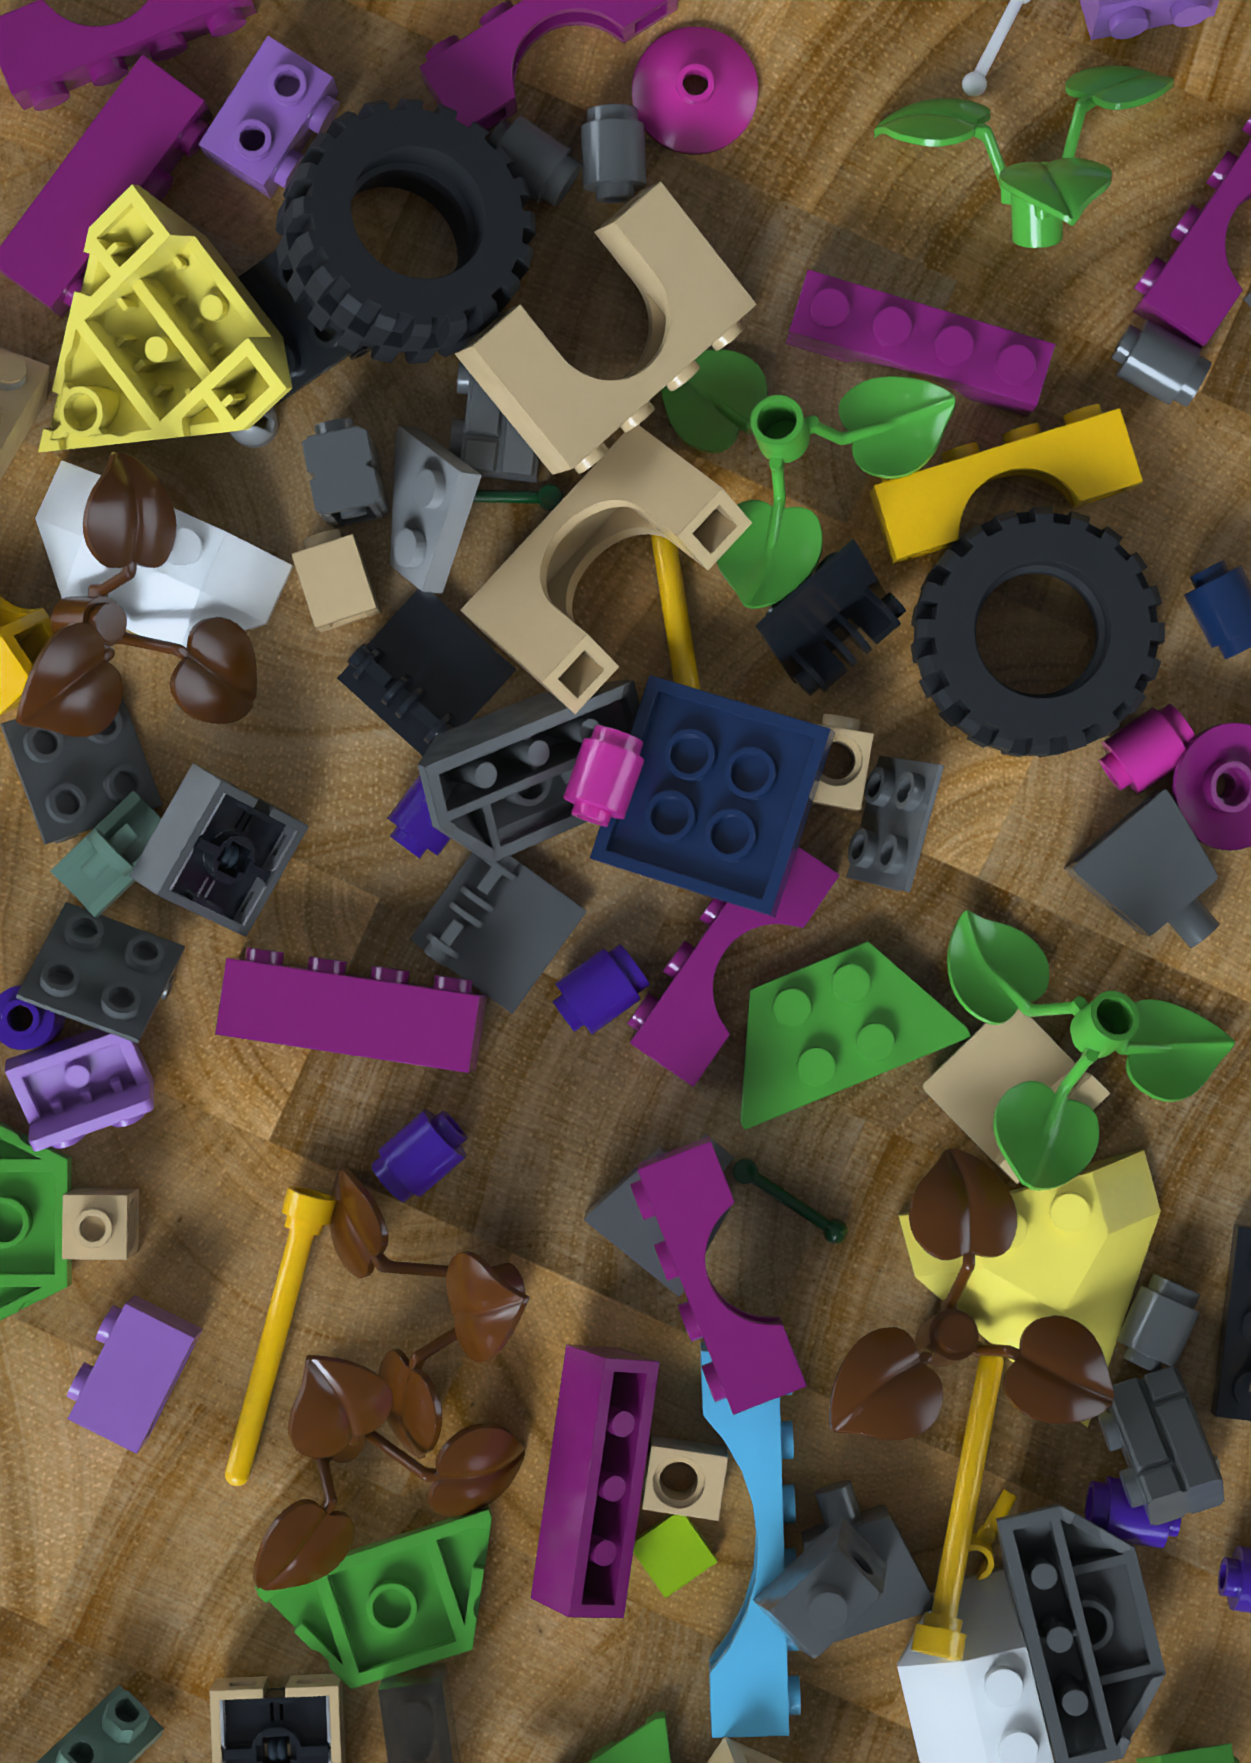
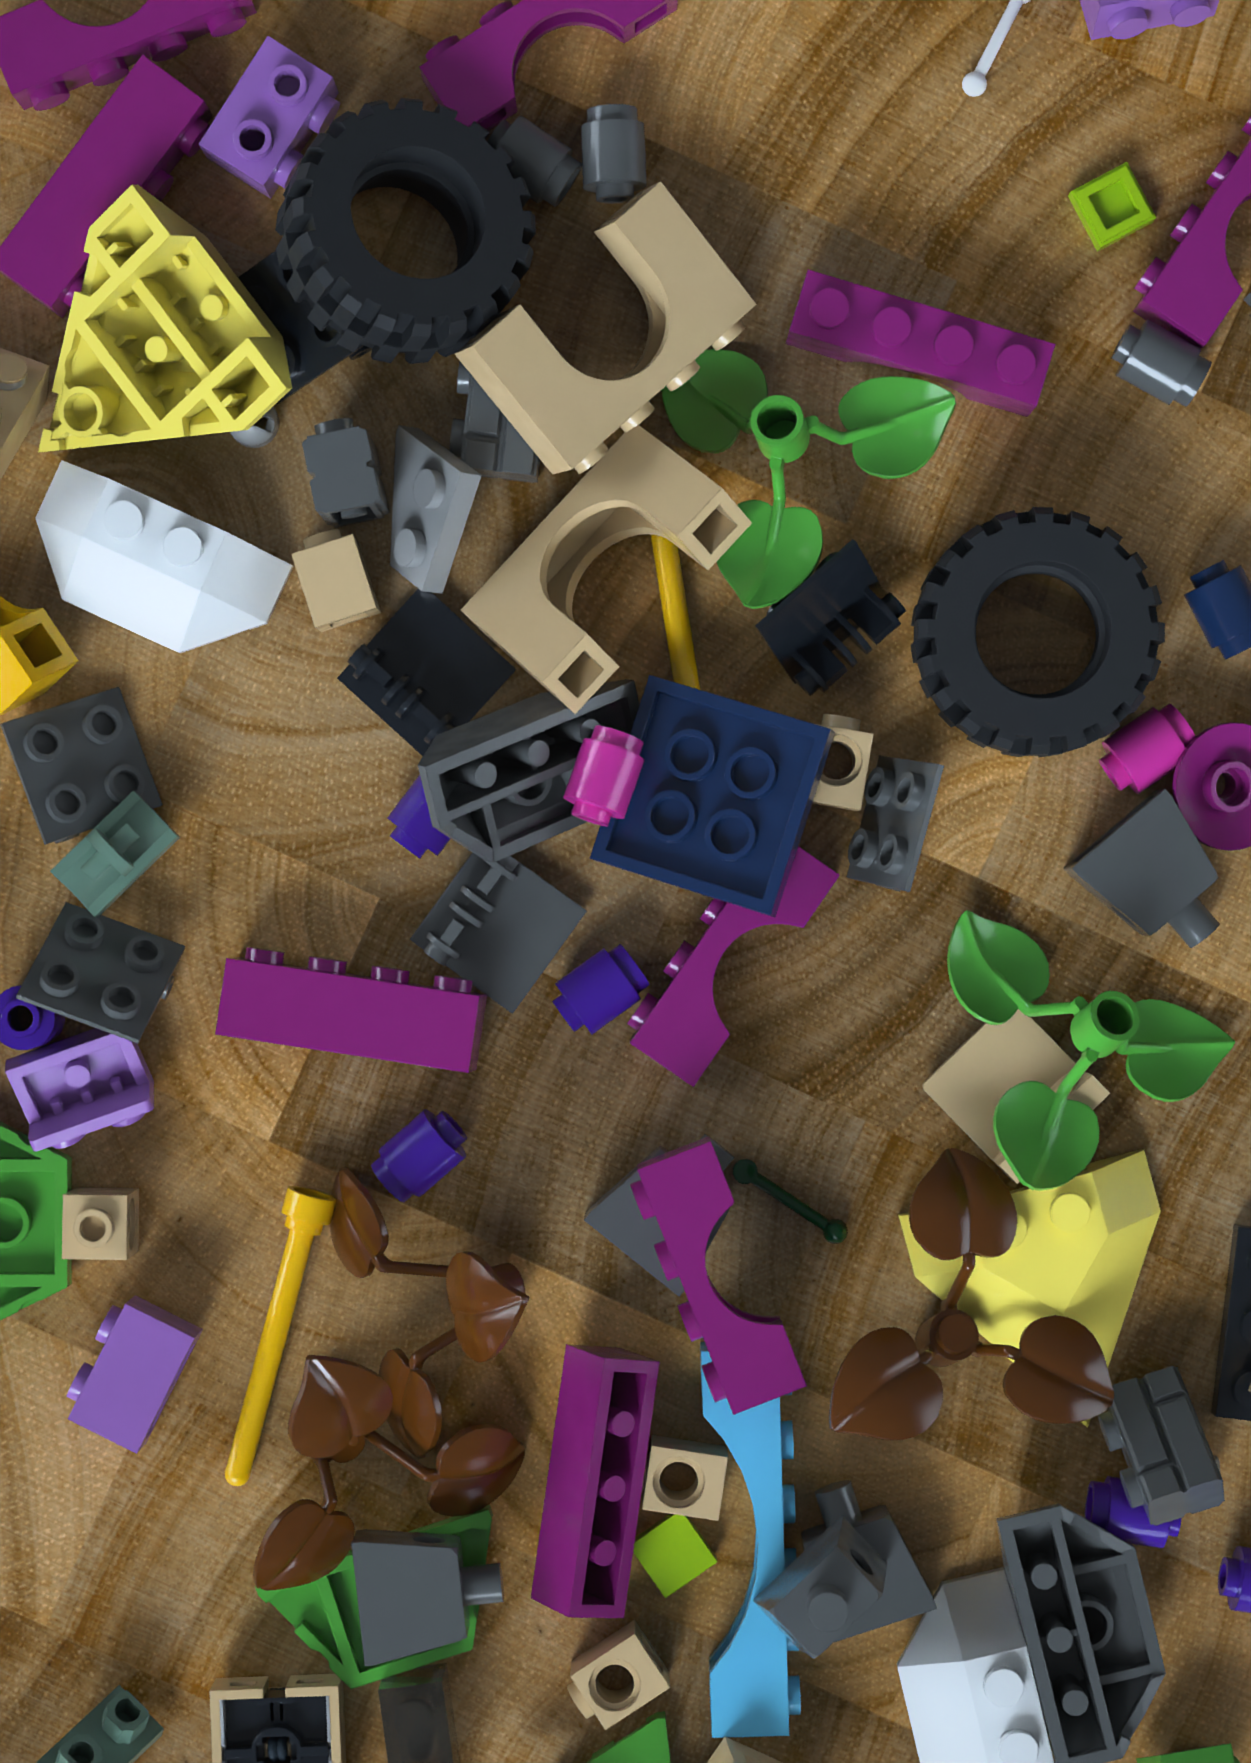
(72, 682): reddish brown plant -> none
(218, 850): piece -> none
(416, 1591): none -> dark grey torso
(547, 497): dark green hinge -> none
(624, 1648): none -> tan brick
(689, 121): dark pink dish -> none
(835, 1029): bright green wing -> none
(941, 1630): yellow piece -> none
(987, 1533): yellow hand -> none
(1043, 191): bright green plant -> none
(1080, 460): yellow arch -> none
(1112, 206): none -> lime tile
(1158, 1323): dark grey brick -> none

